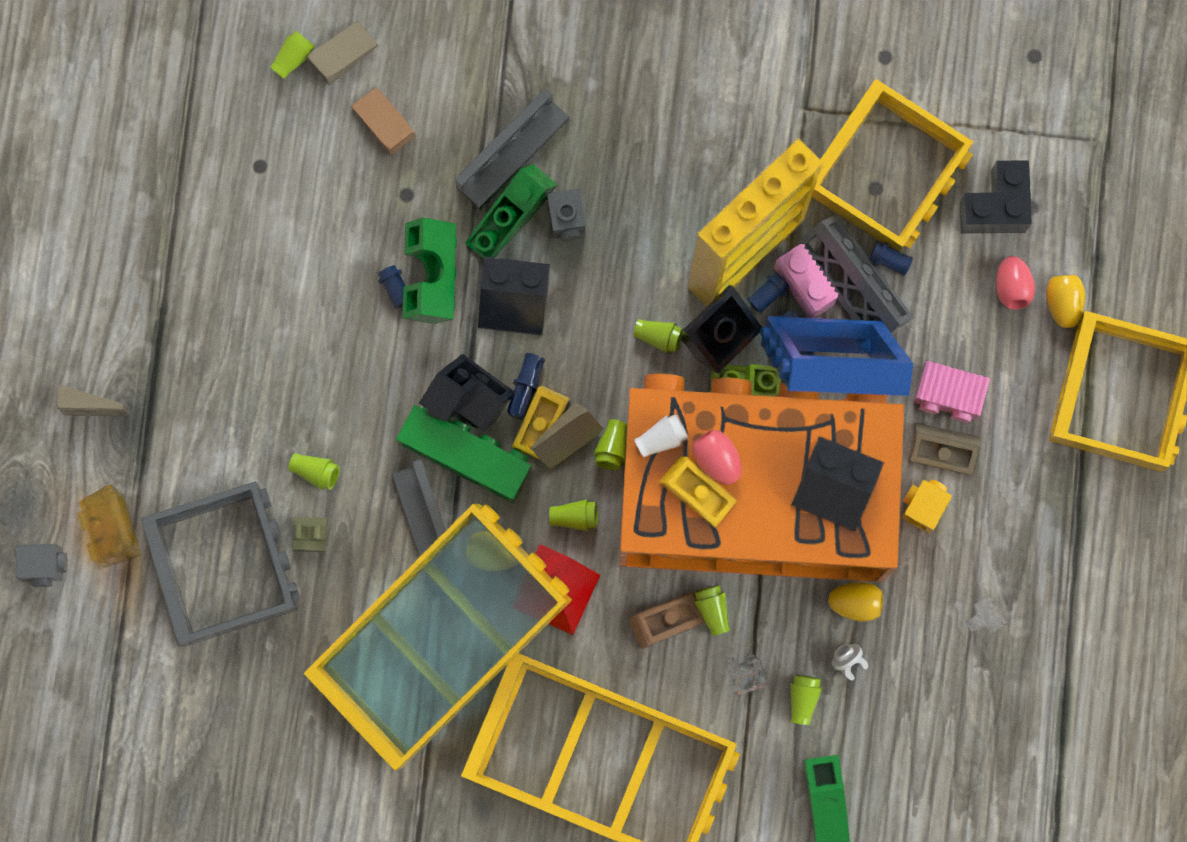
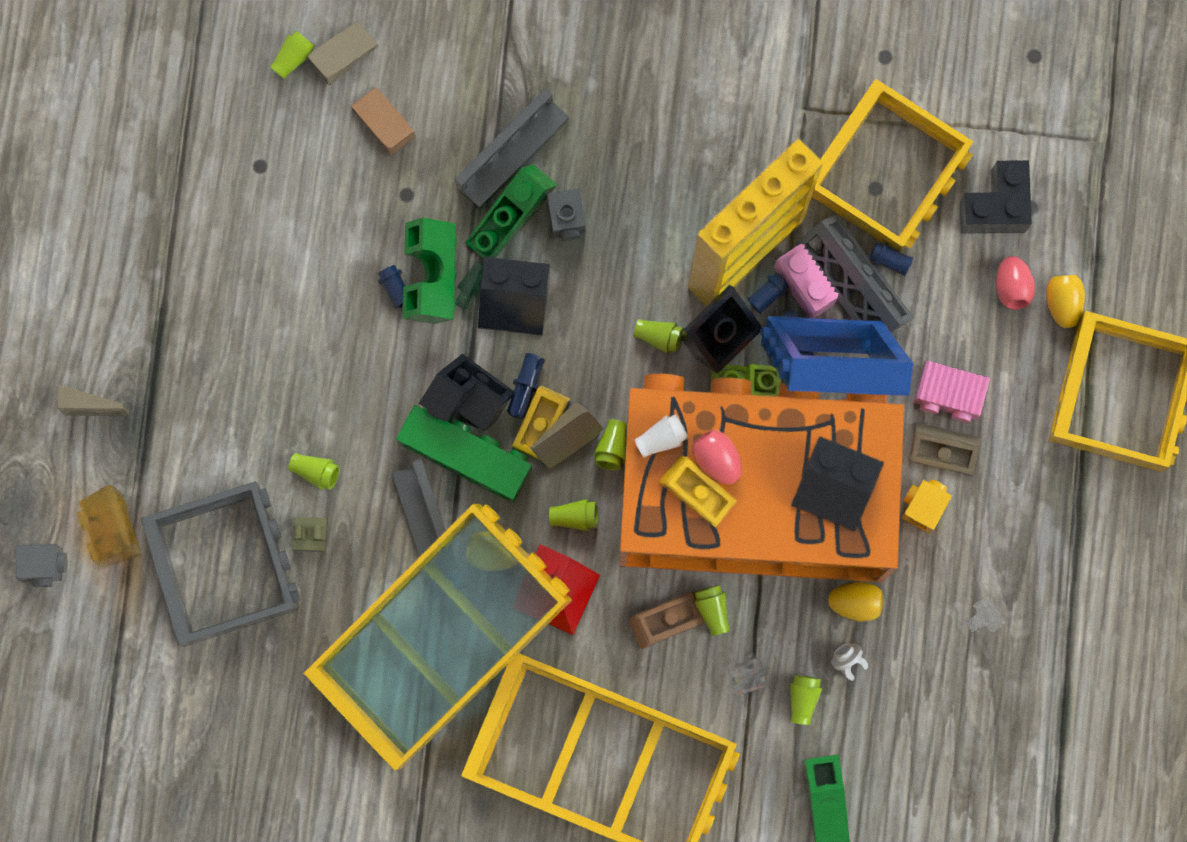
(469, 285): none -> clear green bar

